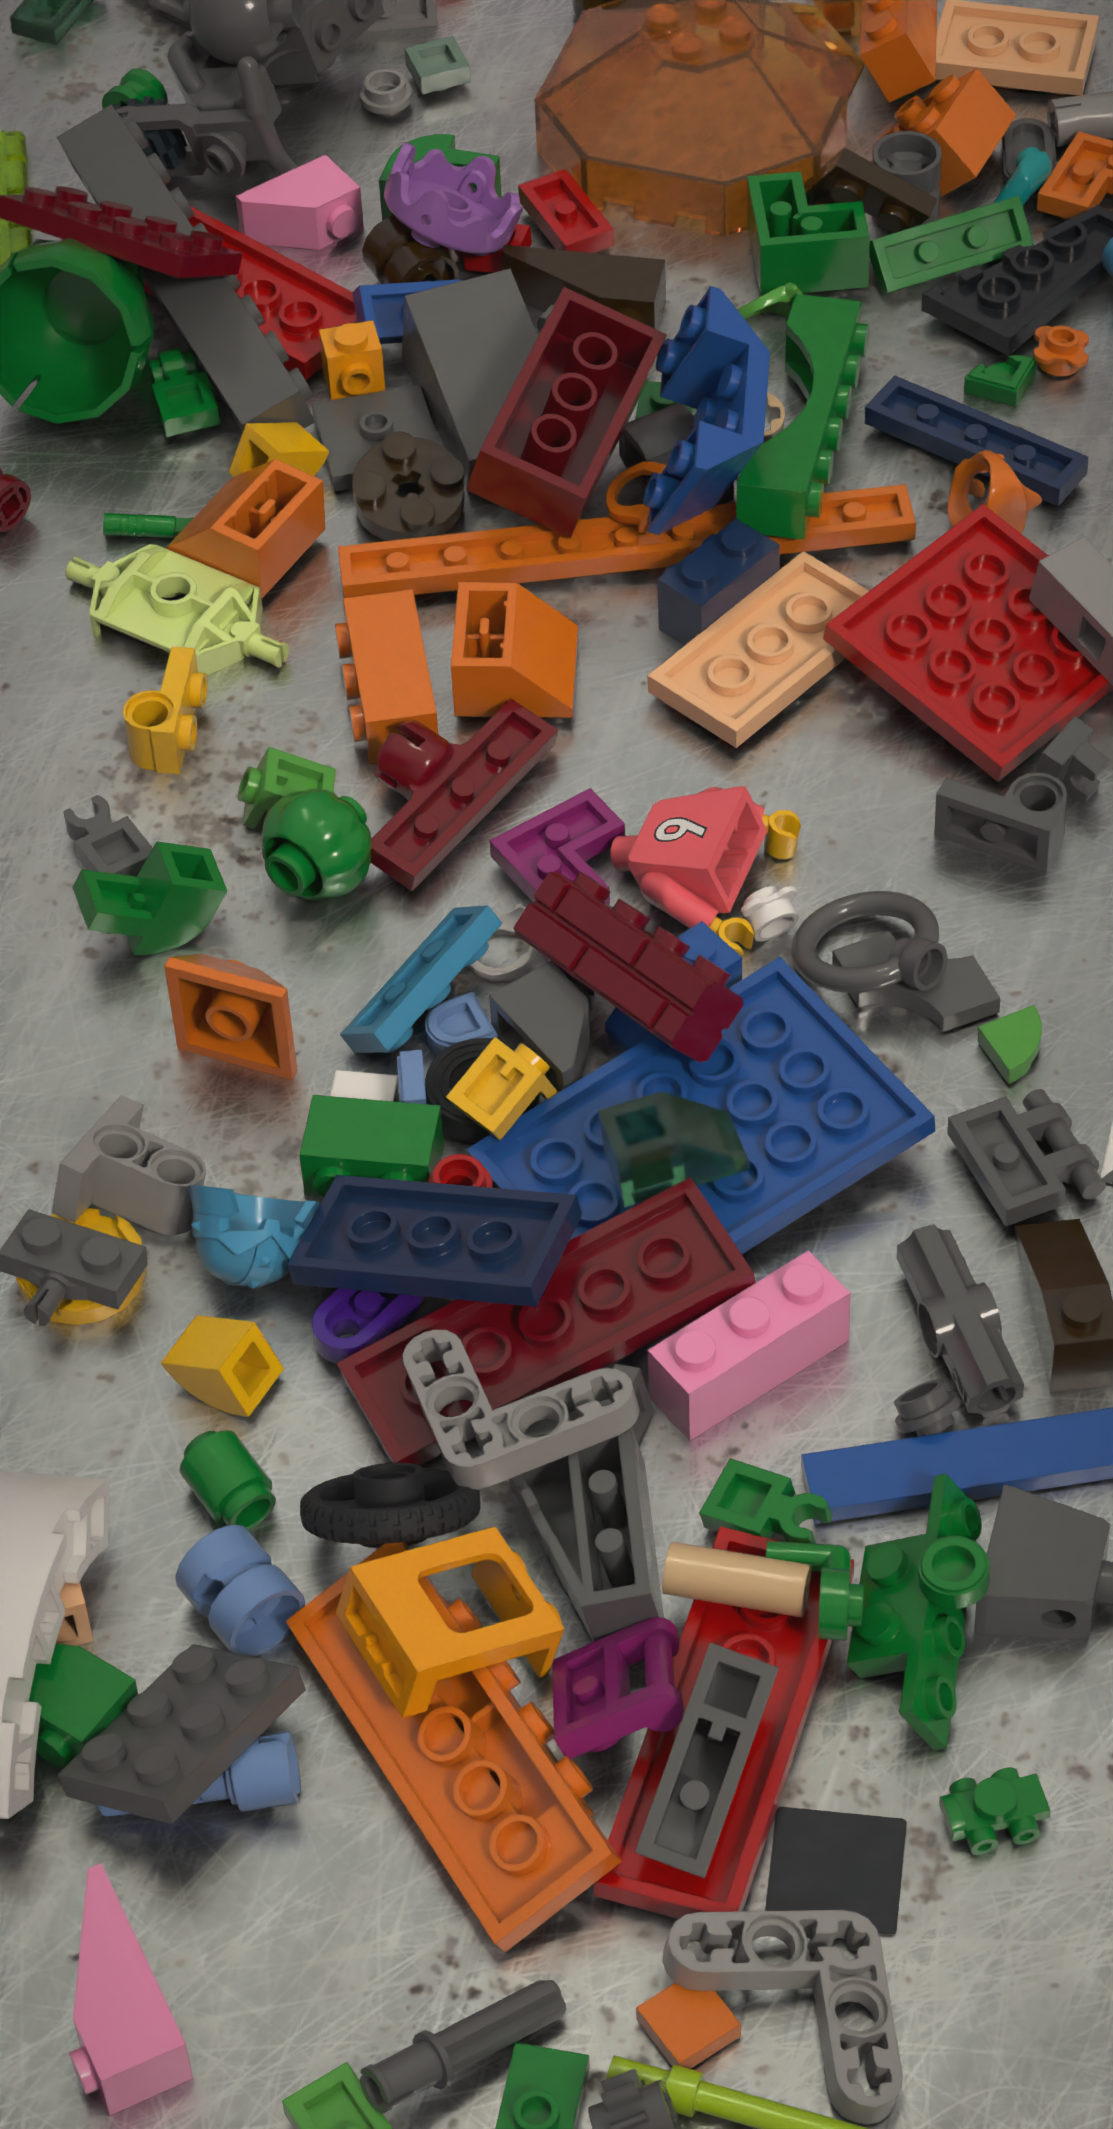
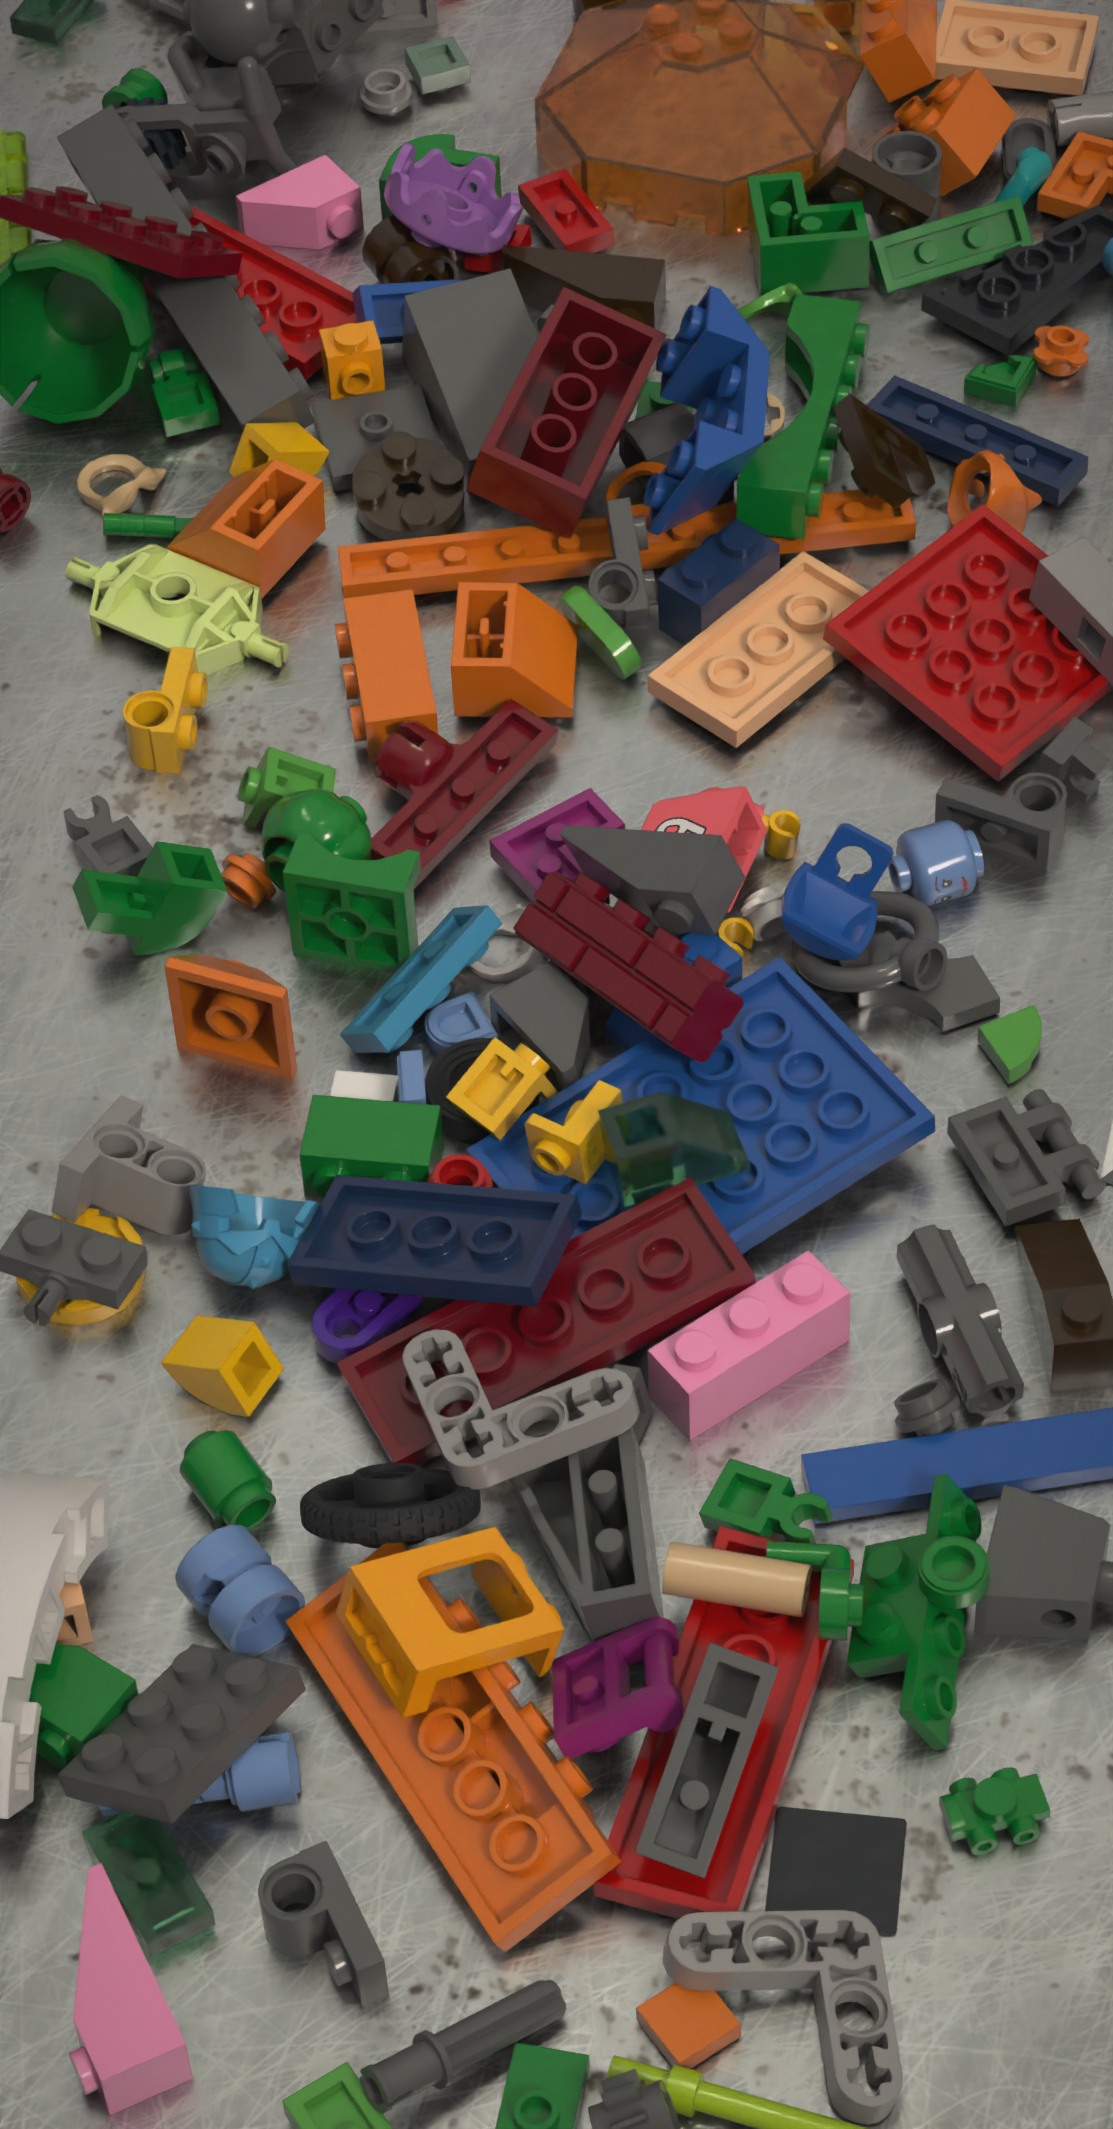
(125, 495): none -> tan piece
(149, 1880): none -> clear green plate
(247, 880): none -> orange plate
(328, 1924): none -> dark grey plate
(351, 908): none -> green piece
(577, 1145): none -> yellow bracket
(600, 632): none -> bright green tile
(627, 538): none -> dark grey plate
(669, 876): none -> dark grey slope
(828, 912): none -> blue piece
(882, 455): none -> dark brown plate
(936, 863): none -> medium blue head

